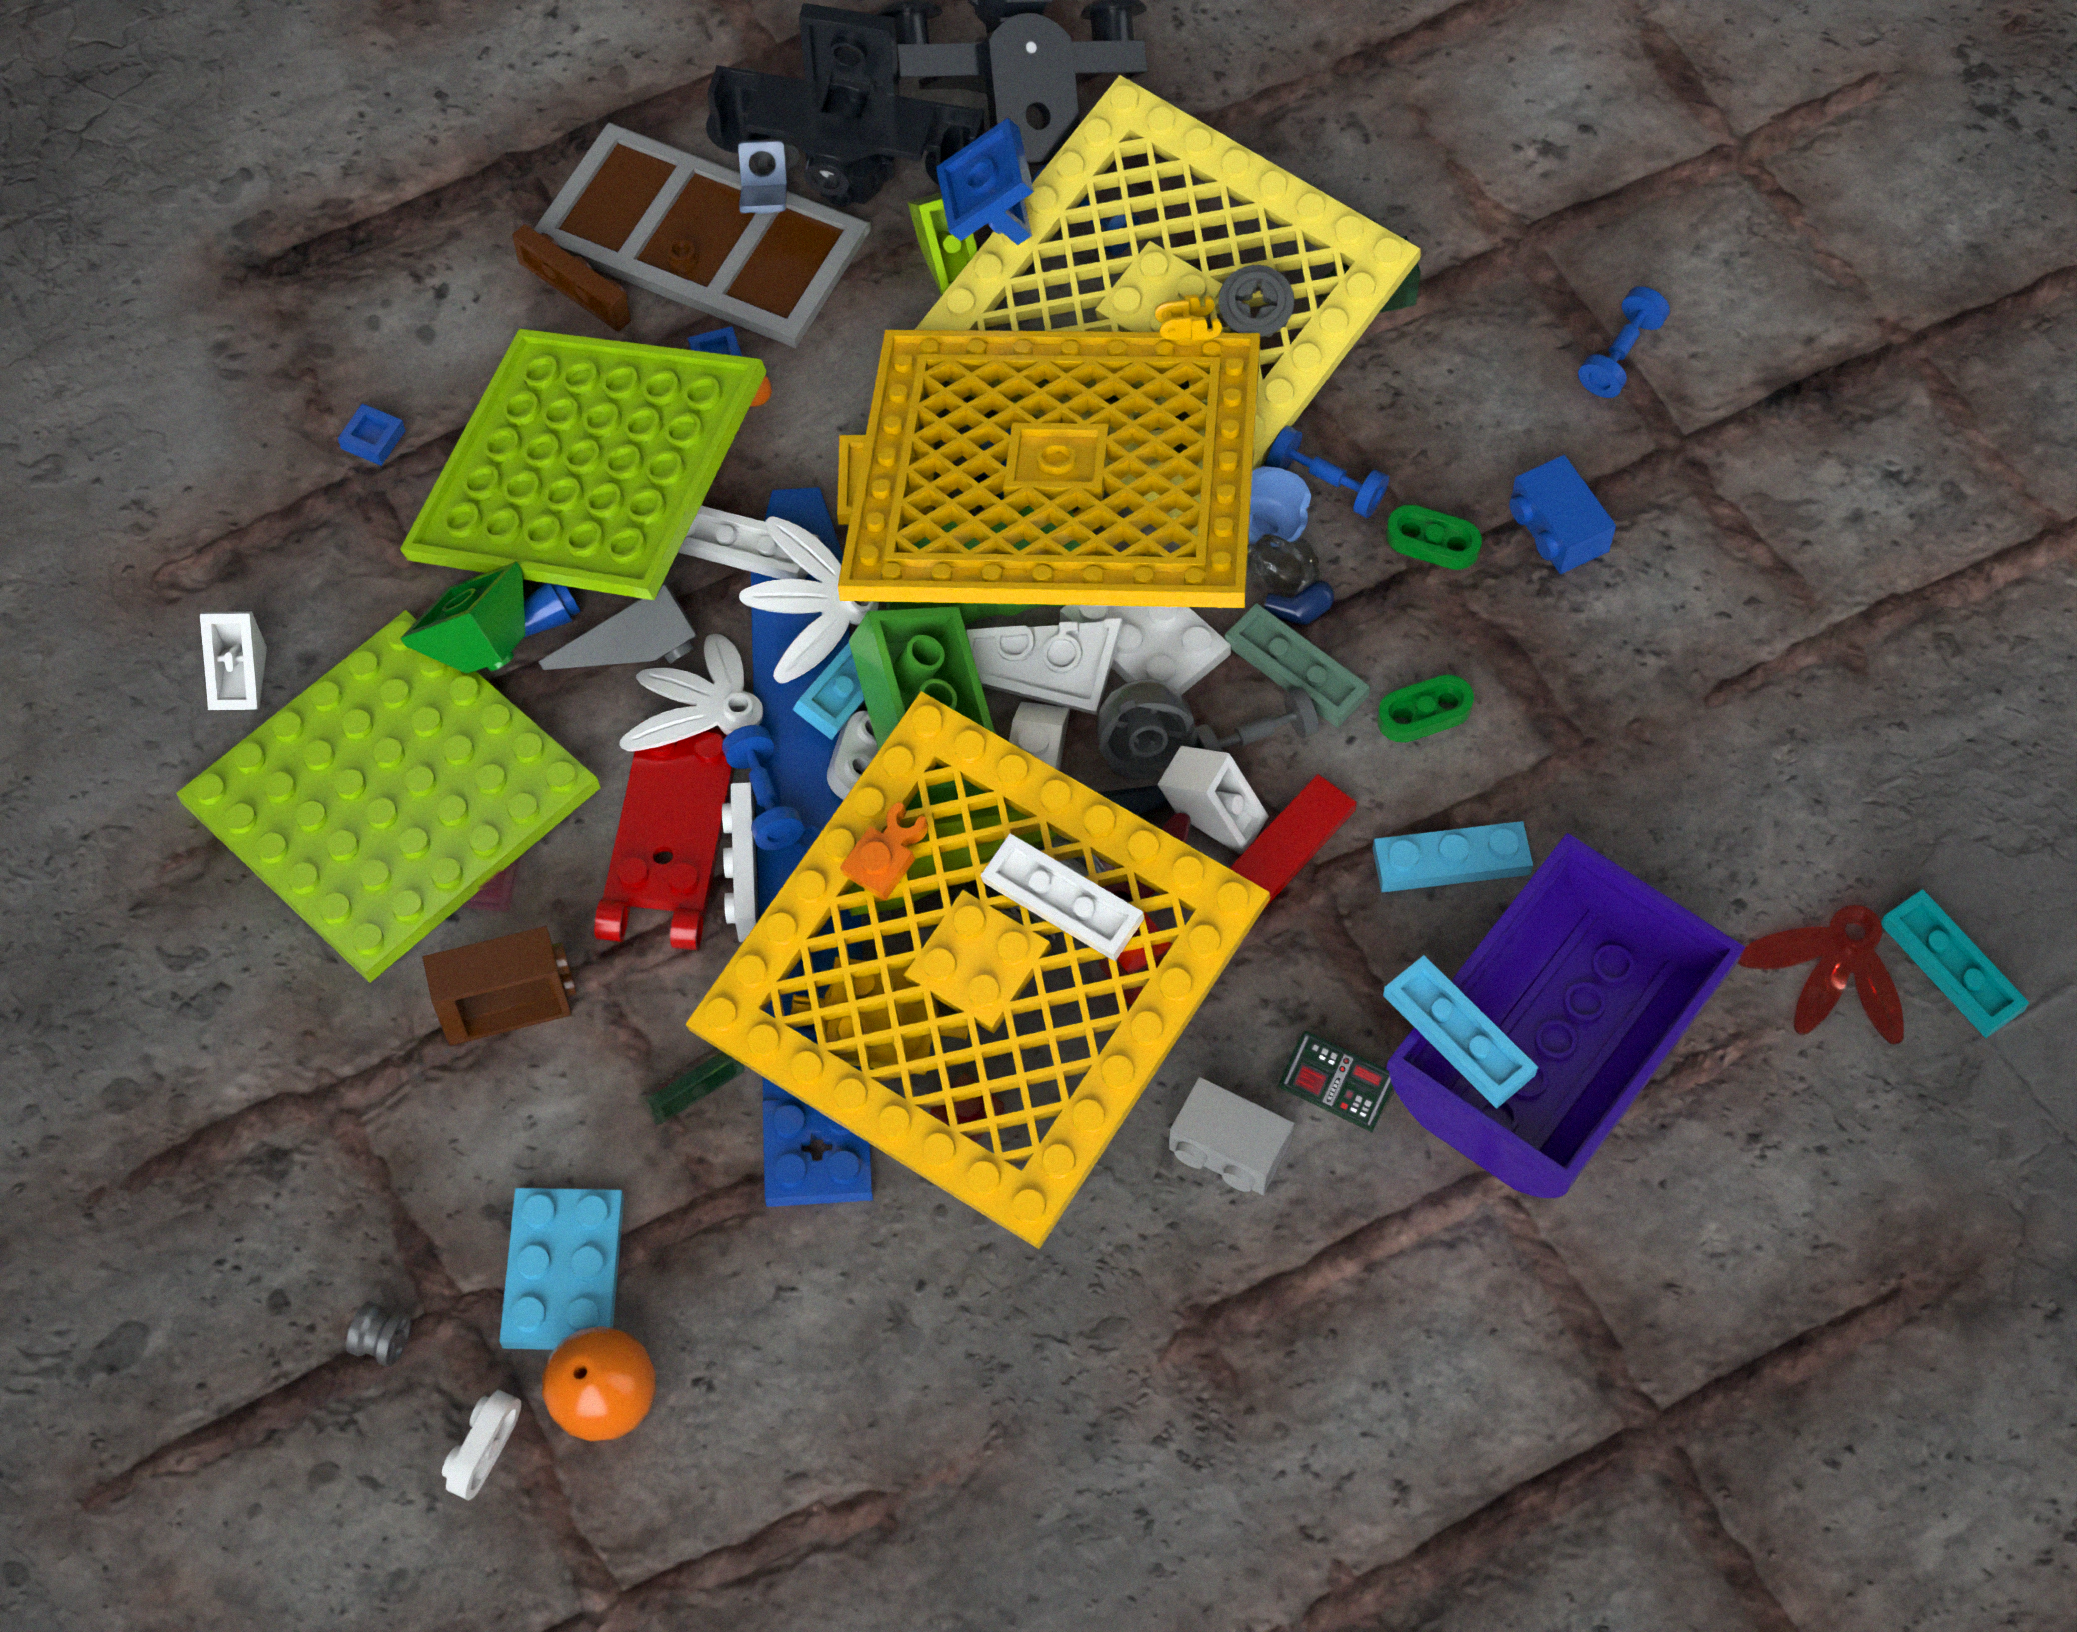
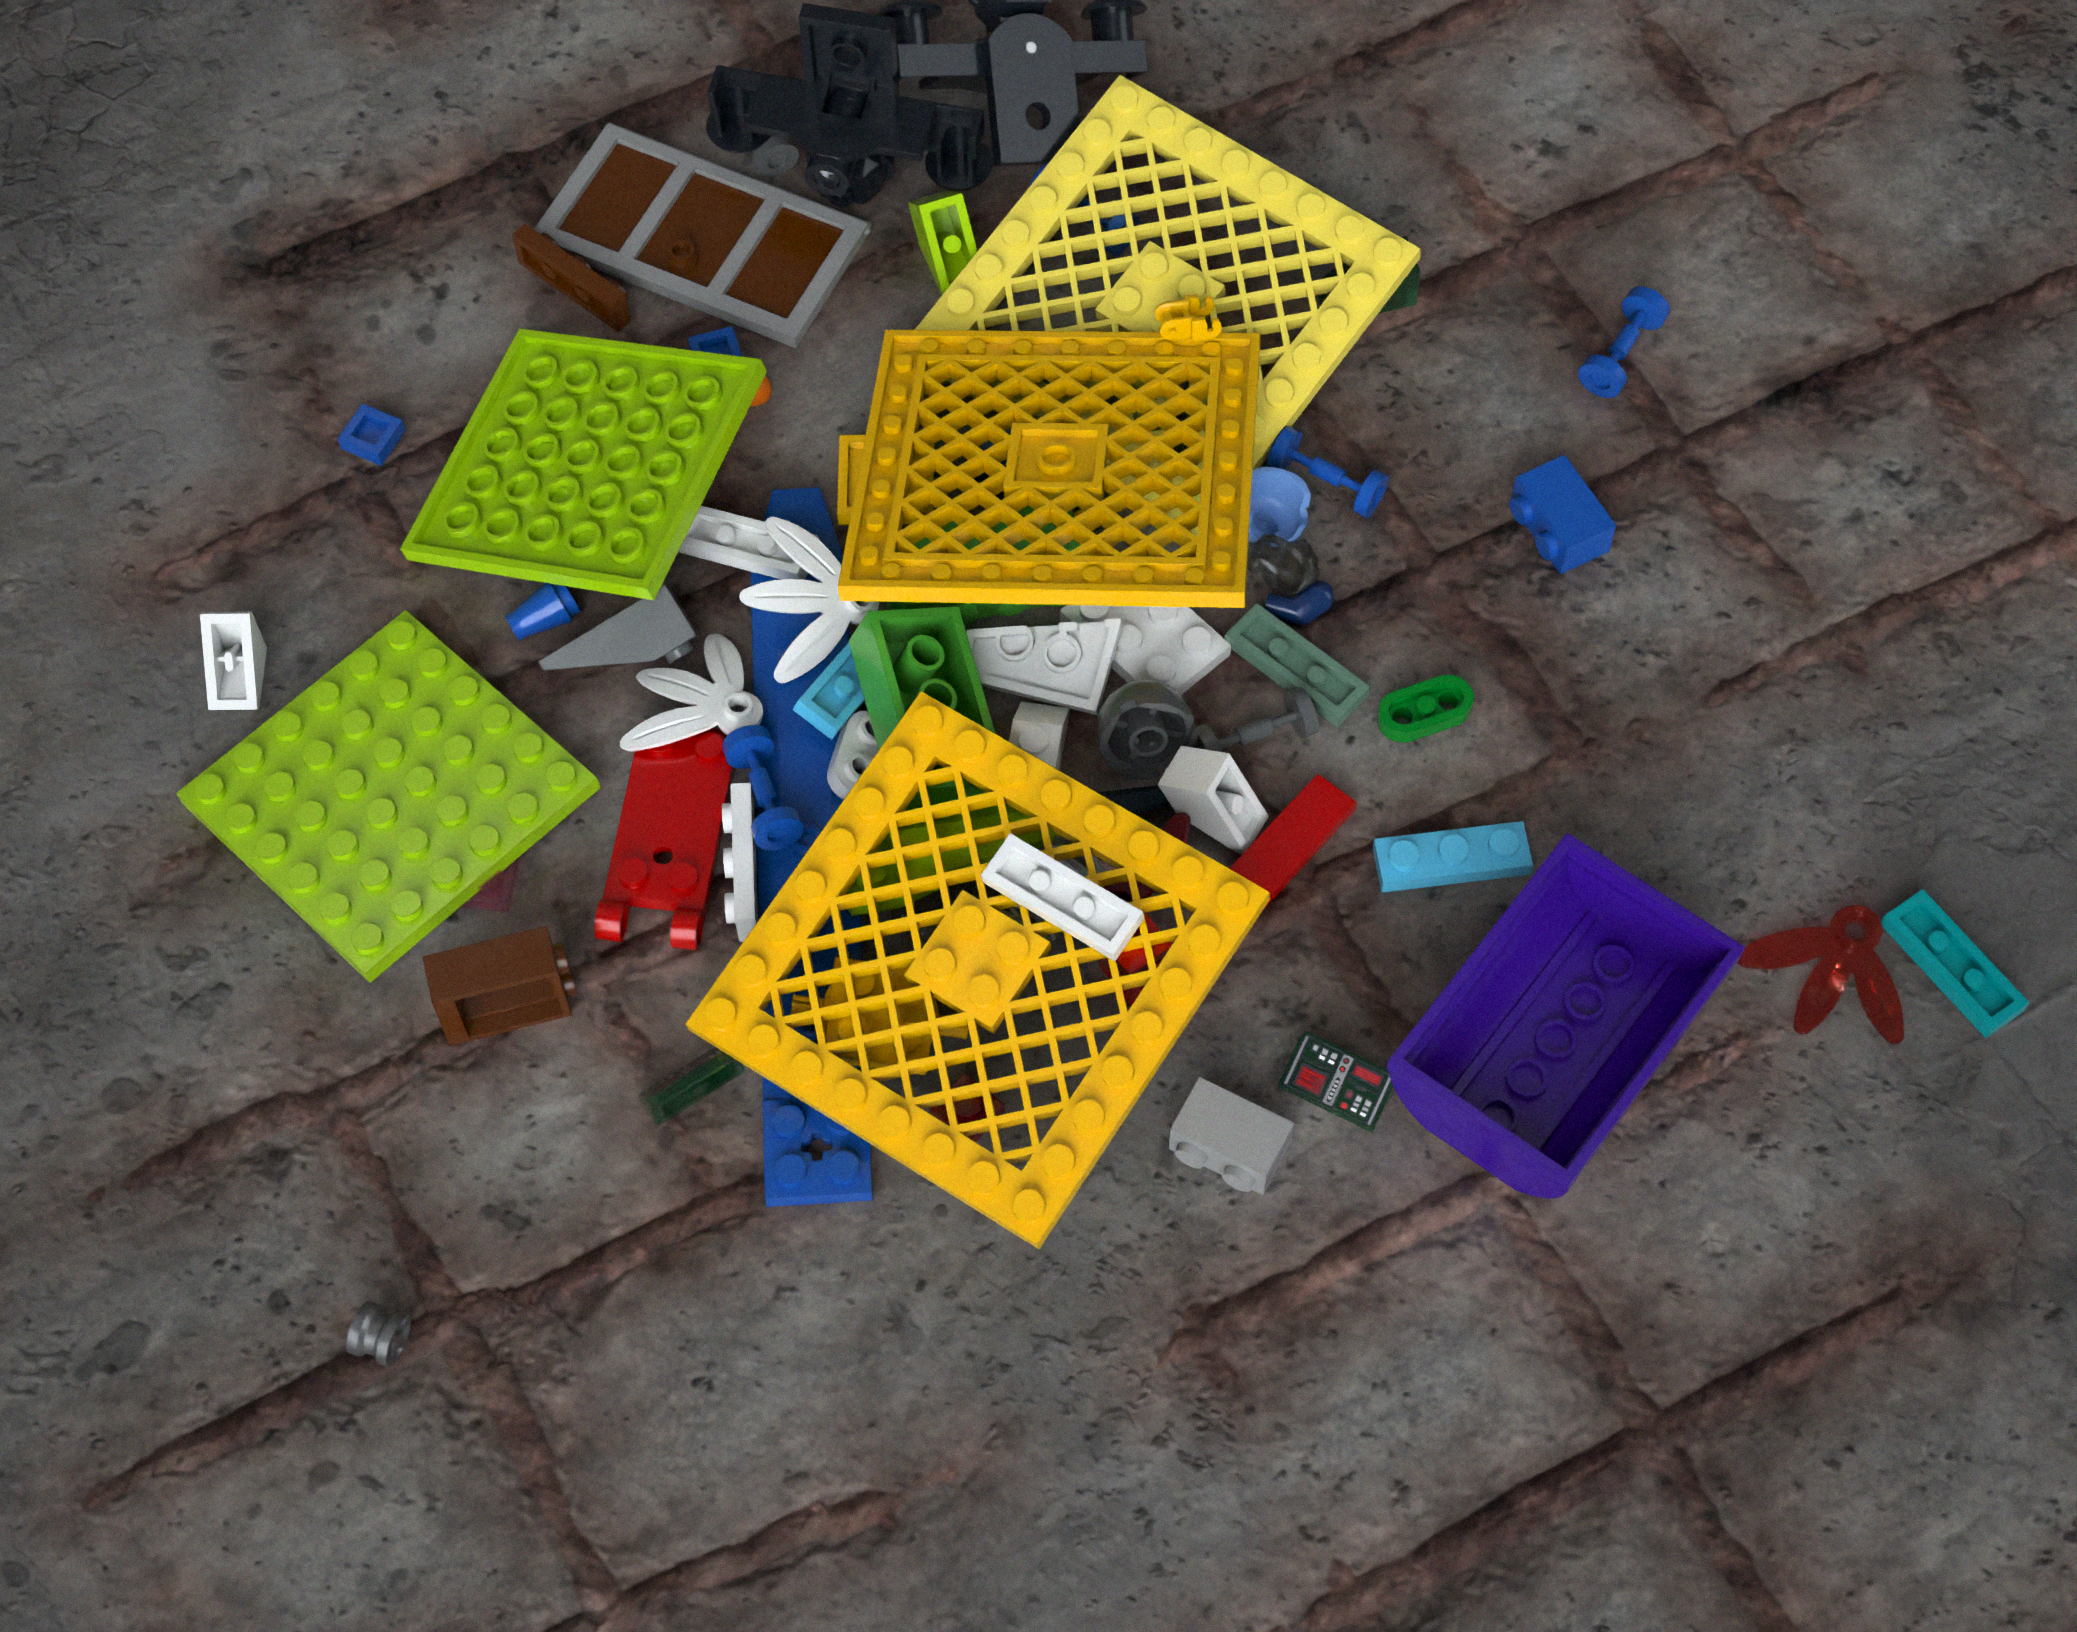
(473, 622): green slope -> none
(491, 1427): white plate -> none
(560, 1265): medium azure plate -> none
(599, 1383): orange piece -> none
(762, 191): sand blue bracket -> none
(882, 858): orange plate -> none
(988, 185): blue bracket -> none
(1274, 291): dark grey gear -> none
(1435, 536): green plate -> none
(1460, 1031): medium azure plate -> none

